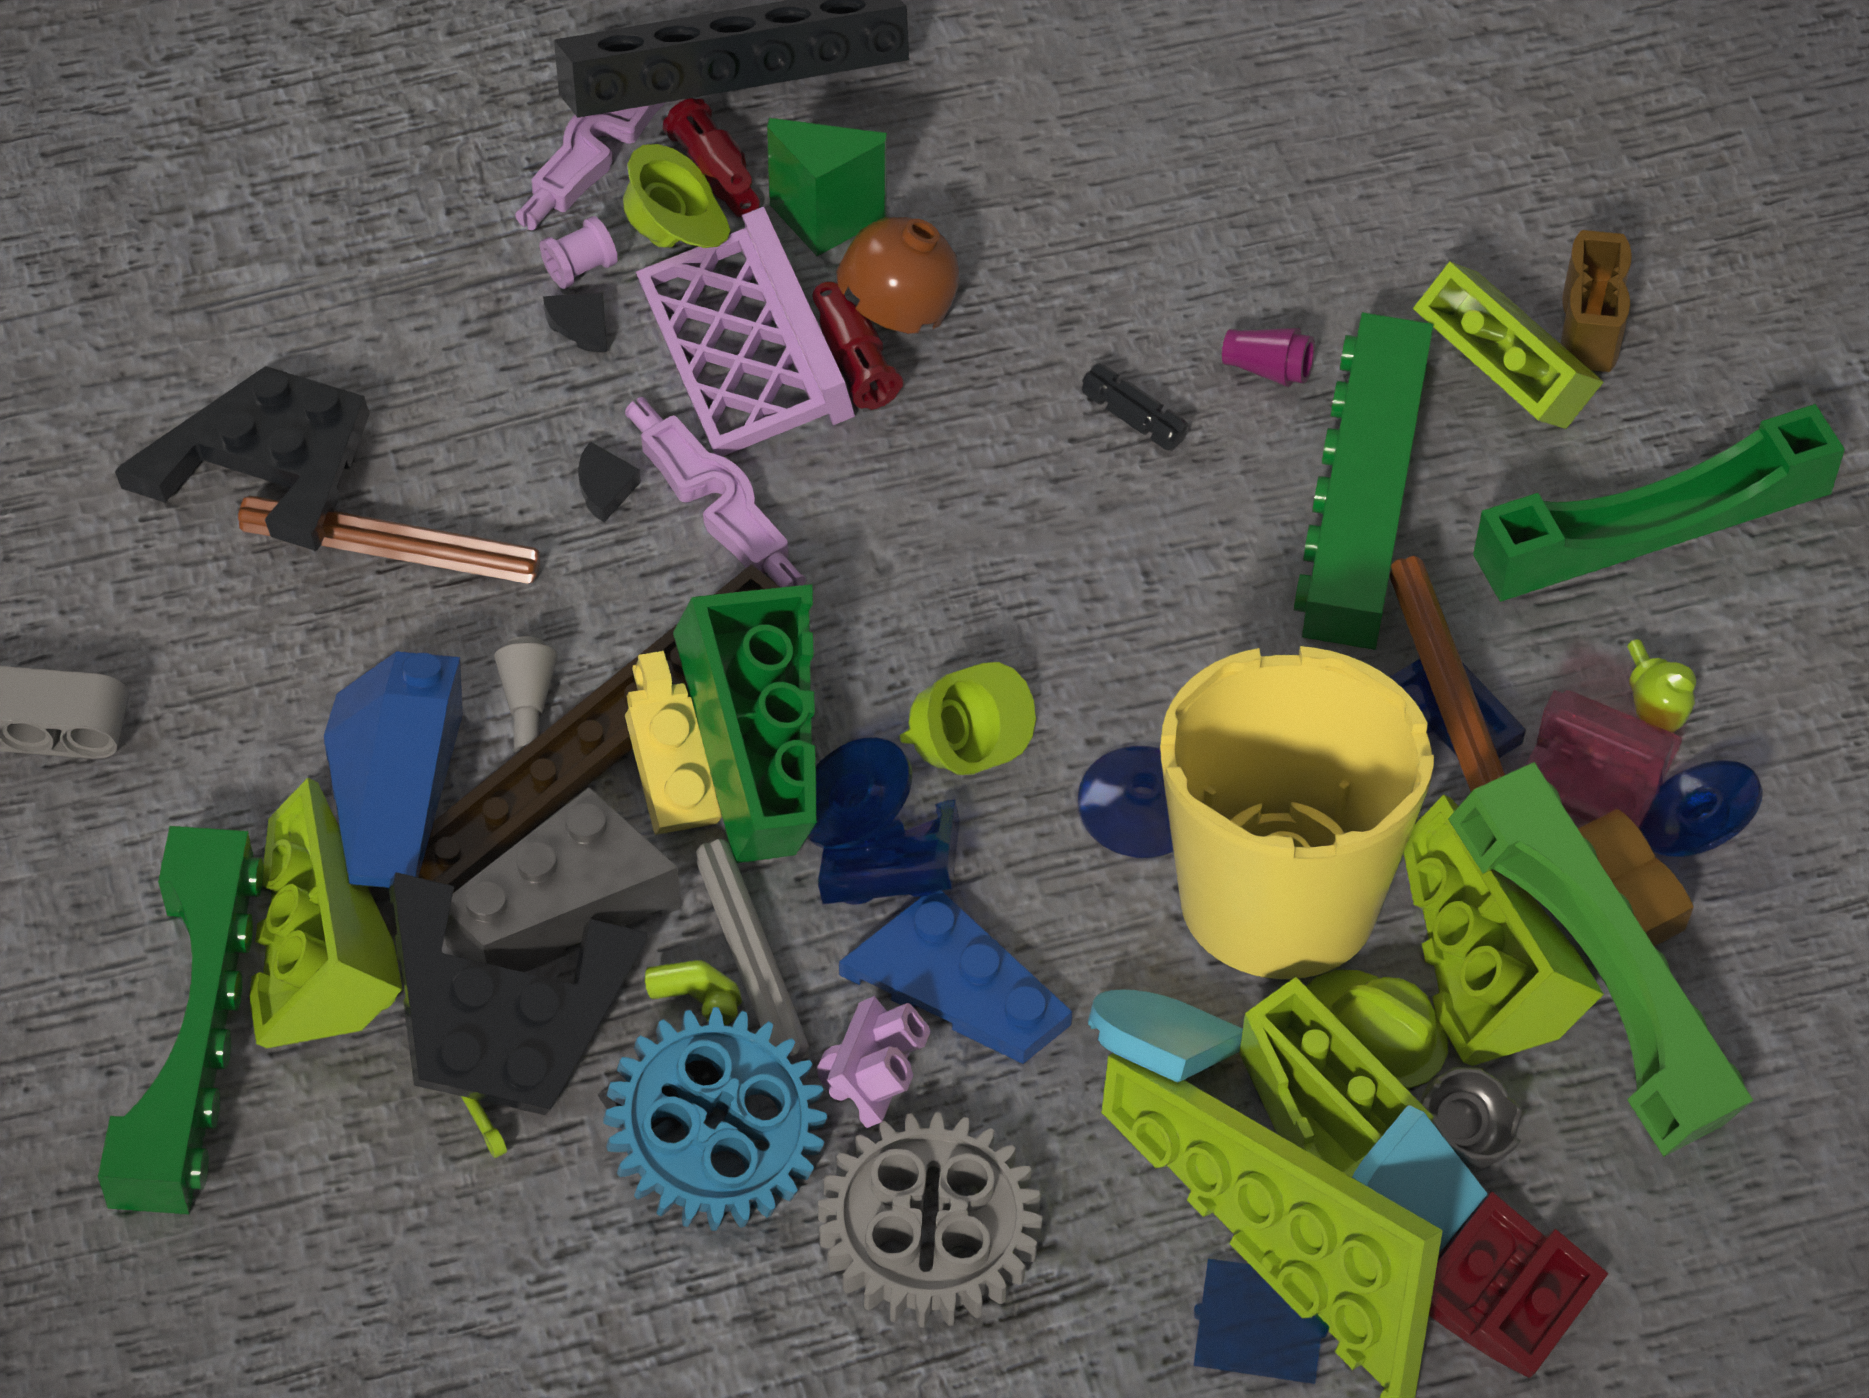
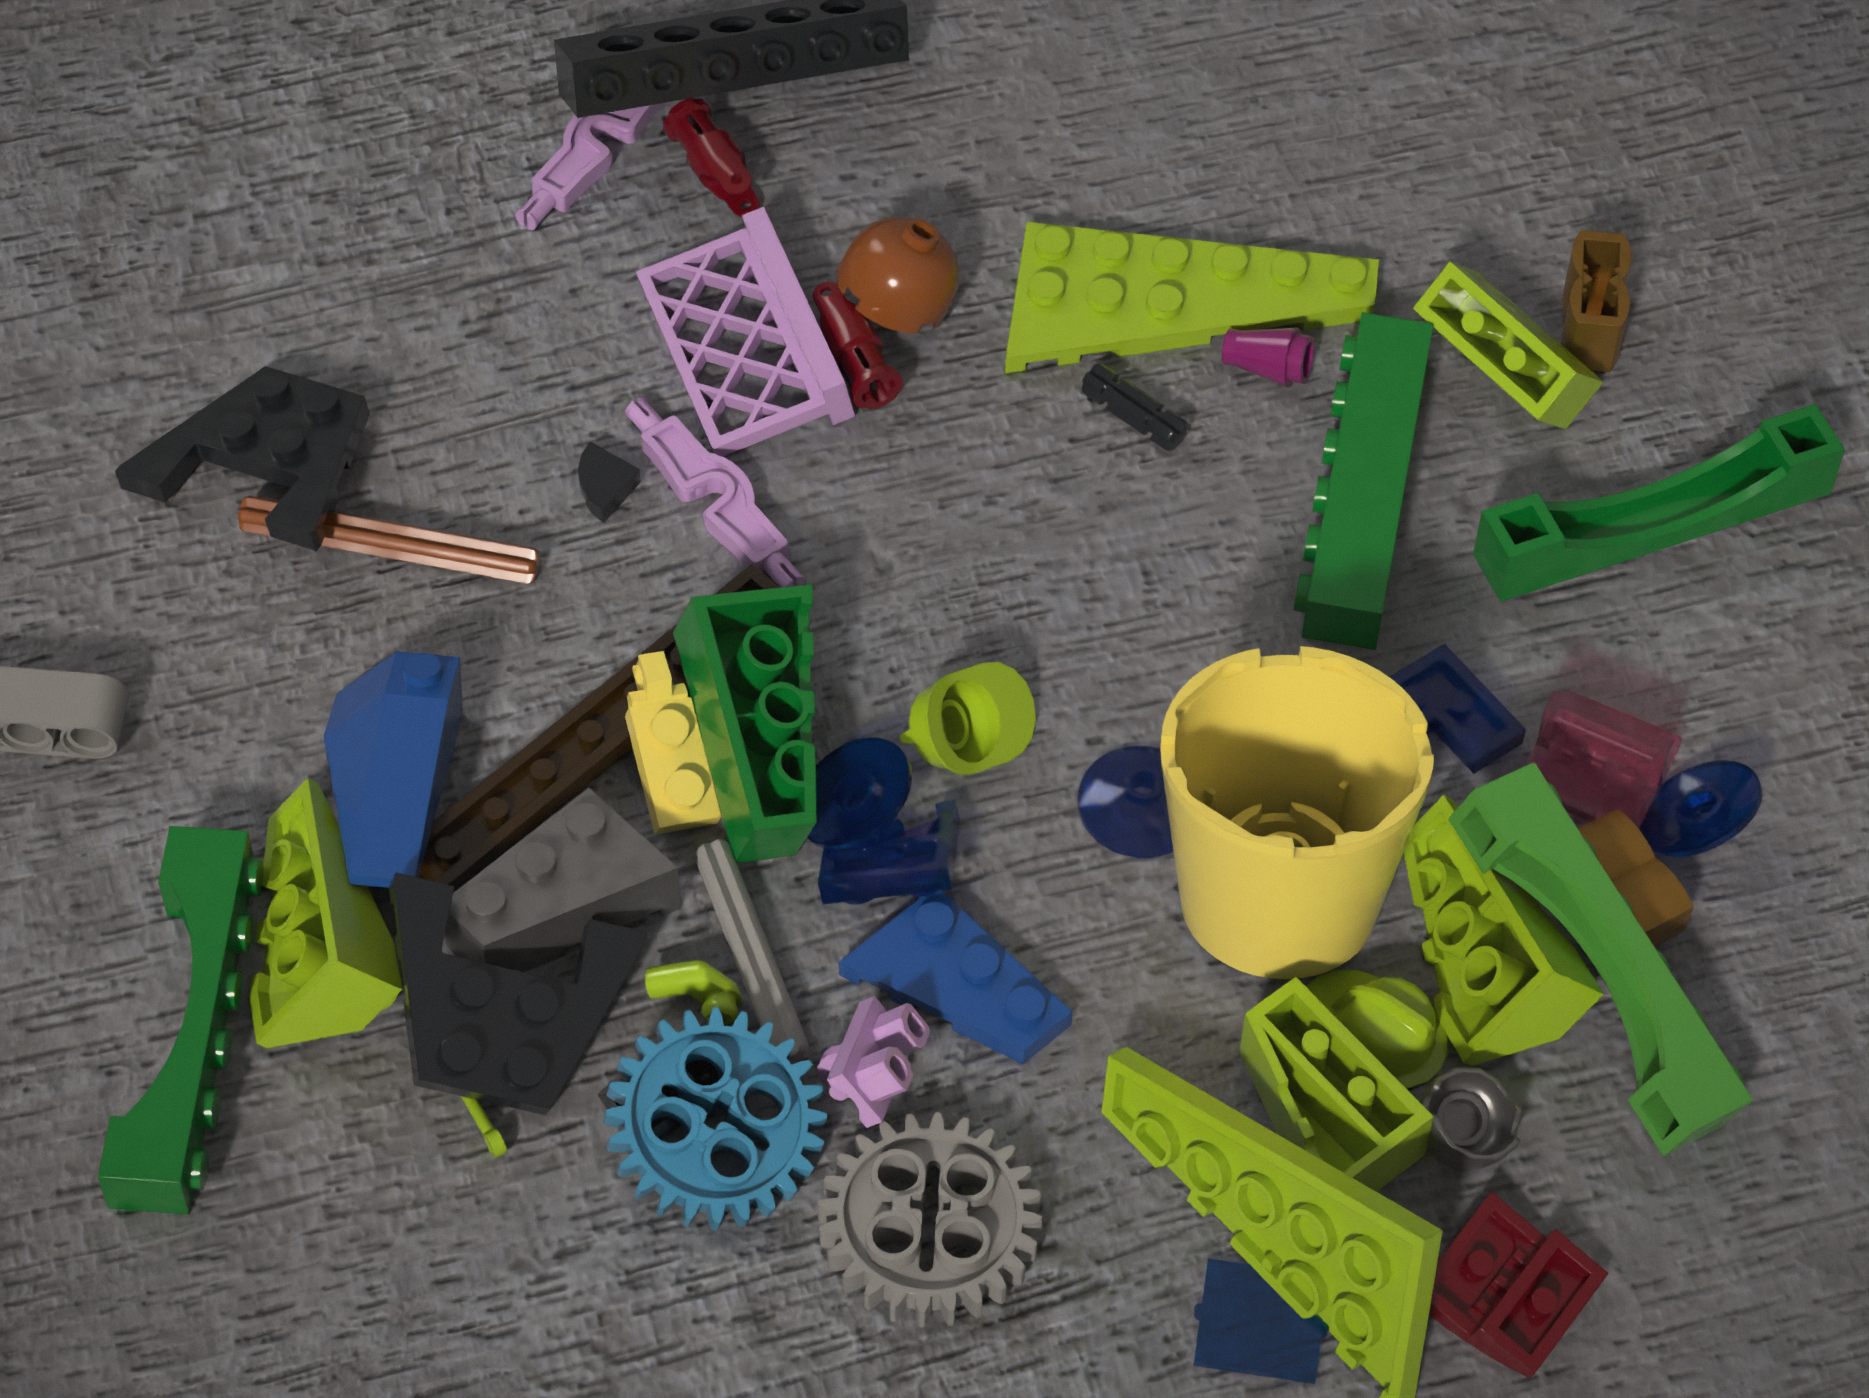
(526, 675): light grey cone -> none
(578, 252): lavender bush -> none
(578, 319): black tile -> none
(672, 200): lime piece -> none
(826, 180): green slope -> none
(1160, 293): none -> lime wing
(1162, 1032): medium azure tile -> none
(1422, 1173): medium azure tile -> none
(1445, 672): dark orange axle -> none
(1661, 689): lime piece -> none

